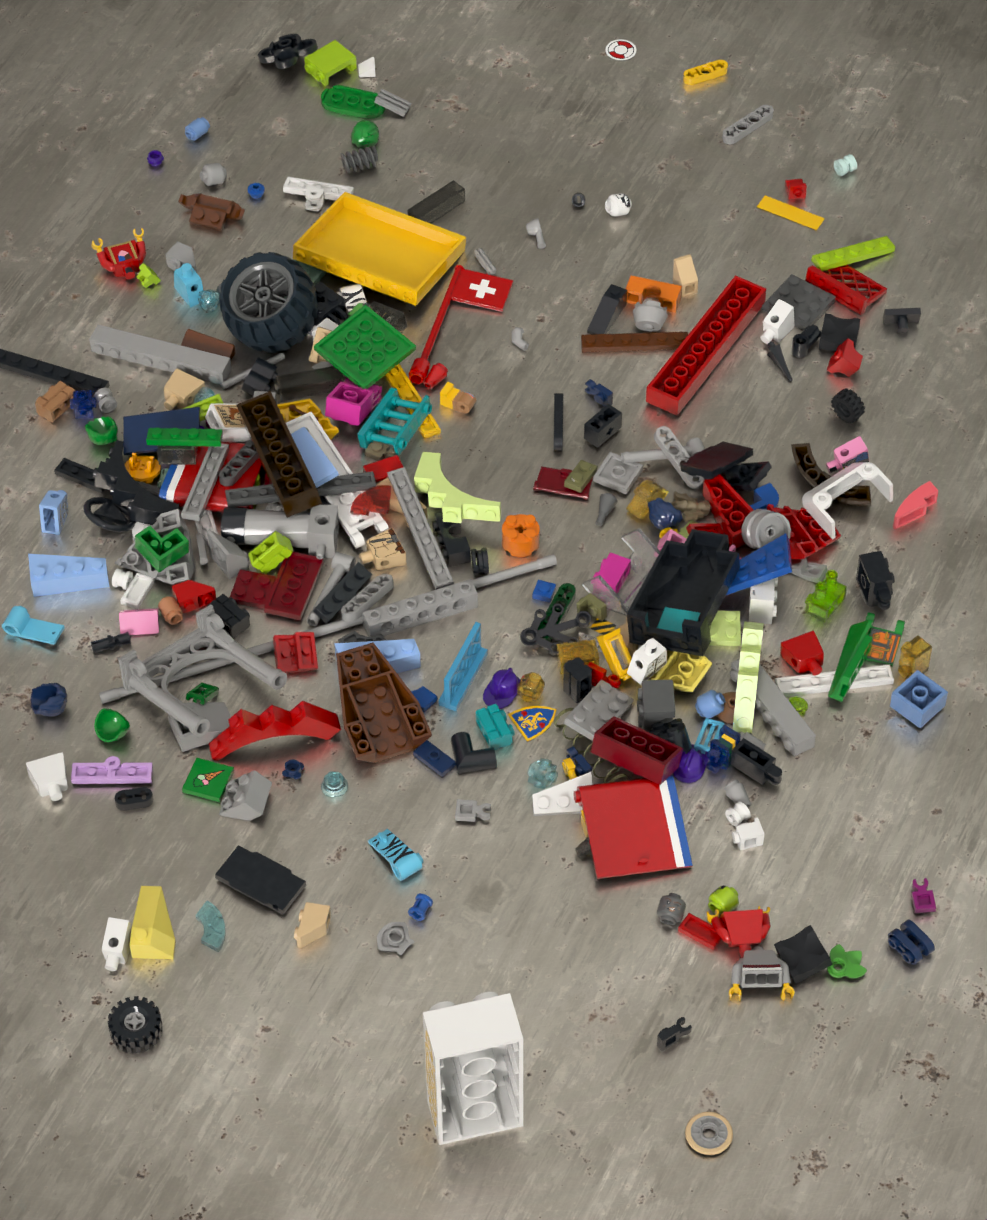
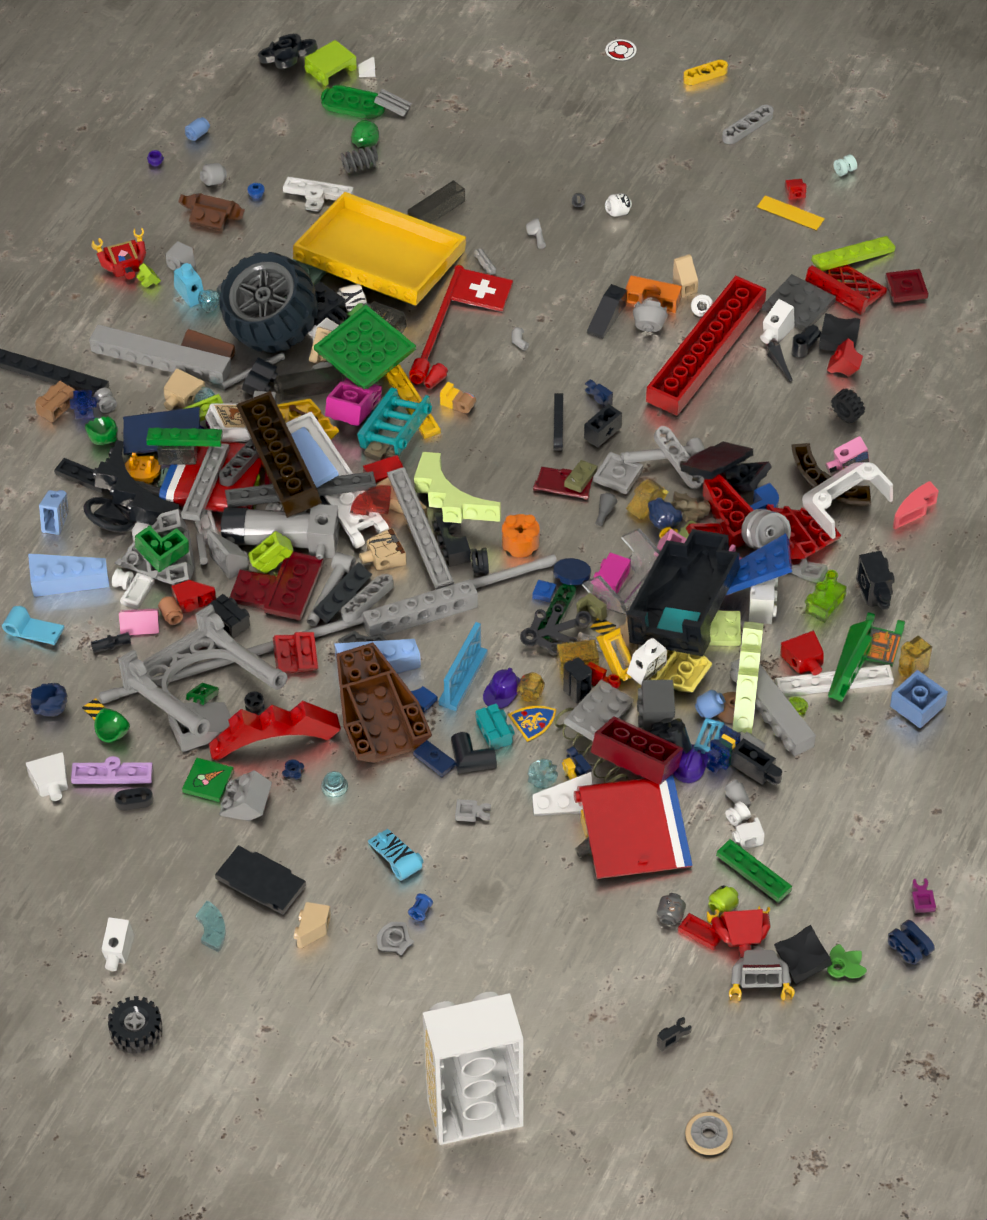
(93, 708): none -> sticker
(151, 928): light yellow wedge -> none
(251, 700): none -> black wheel
(572, 571): none -> dark blue tile
(632, 341): reddish brown plate -> none
(695, 304): none -> white head
(754, 870): none -> green plate
(902, 317): black tile -> none
(906, 285): none -> dark red plate

